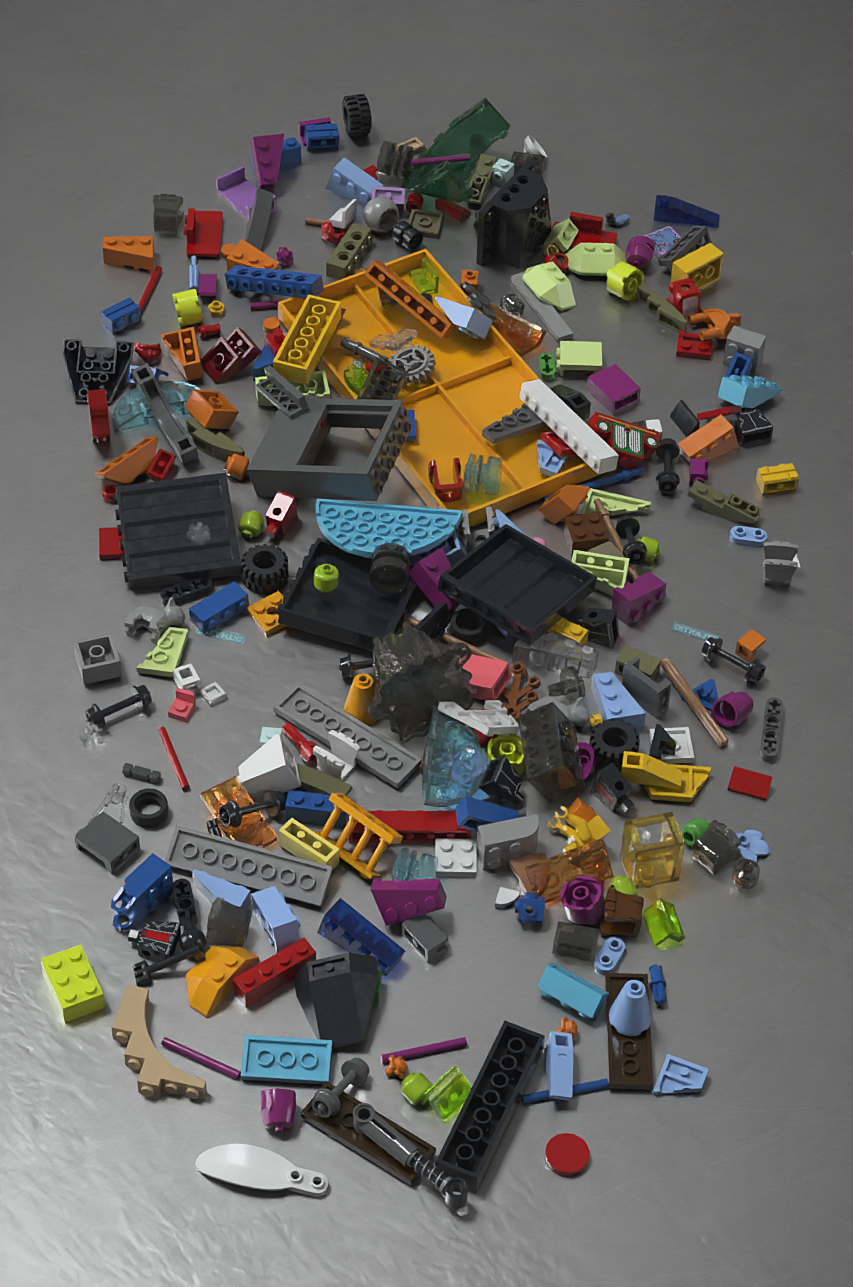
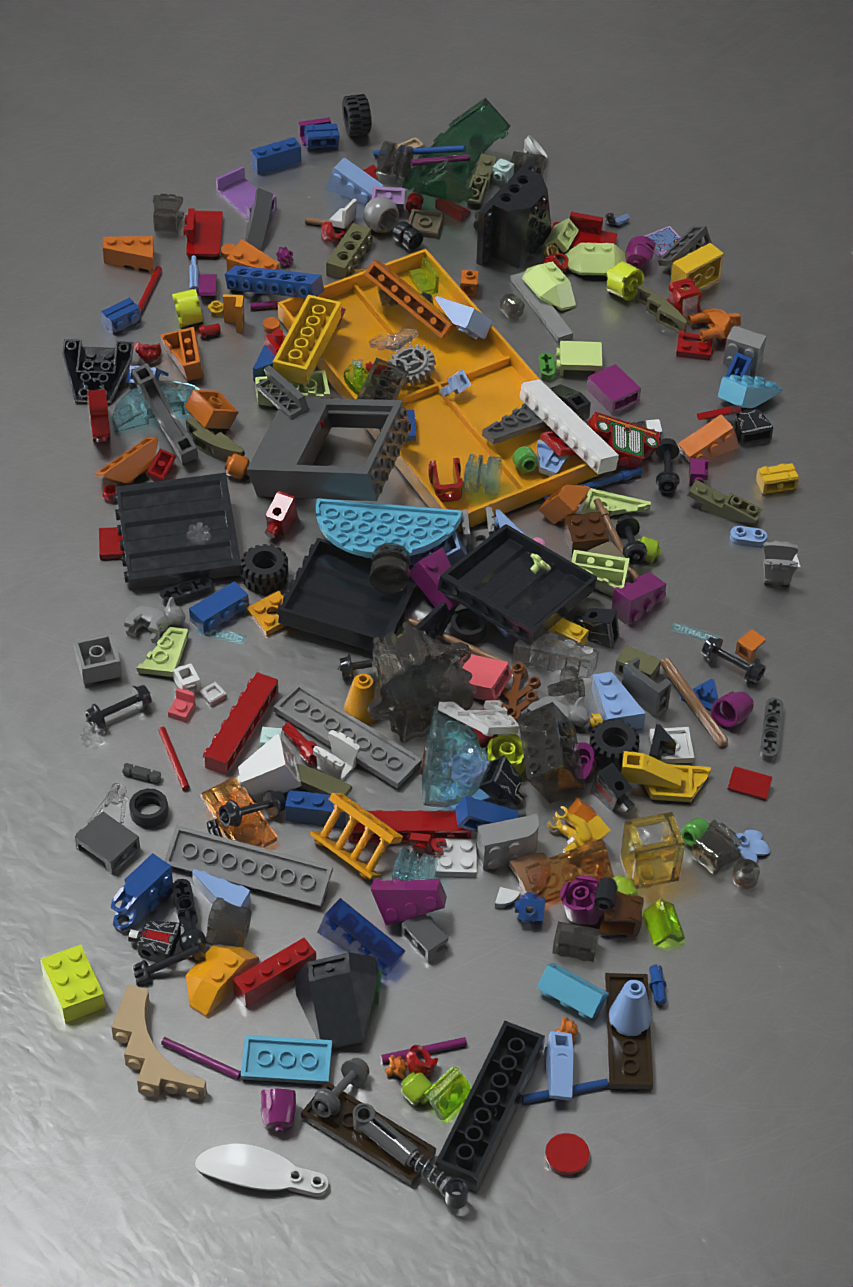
(230, 355): dark red slope -> none
(234, 310): none -> light orange panel
(241, 723): none -> red brick
(251, 524): lime head -> none
(266, 159): magenta wedge -> none
(276, 917): light blue wedge -> none
(307, 844): light yellow brick -> none
(326, 577): lime head -> none
(358, 349): dark grey pin -> none
(418, 1066): none -> red piece
(426, 844): none -> red plate
(432, 150): none -> blue bar
(457, 383): none -> light blue plate
(478, 300): dark grey piece -> none
(518, 332): clear orange wedge -> none
(525, 459): none -> bright green head
(539, 564): none -> yellowish green plant
(606, 893): none -> black brick
(610, 954): light blue plate -> none
(679, 211): clear blue wedge -> none
(680, 1077): light blue wing -> none
(685, 419): black slope -> none

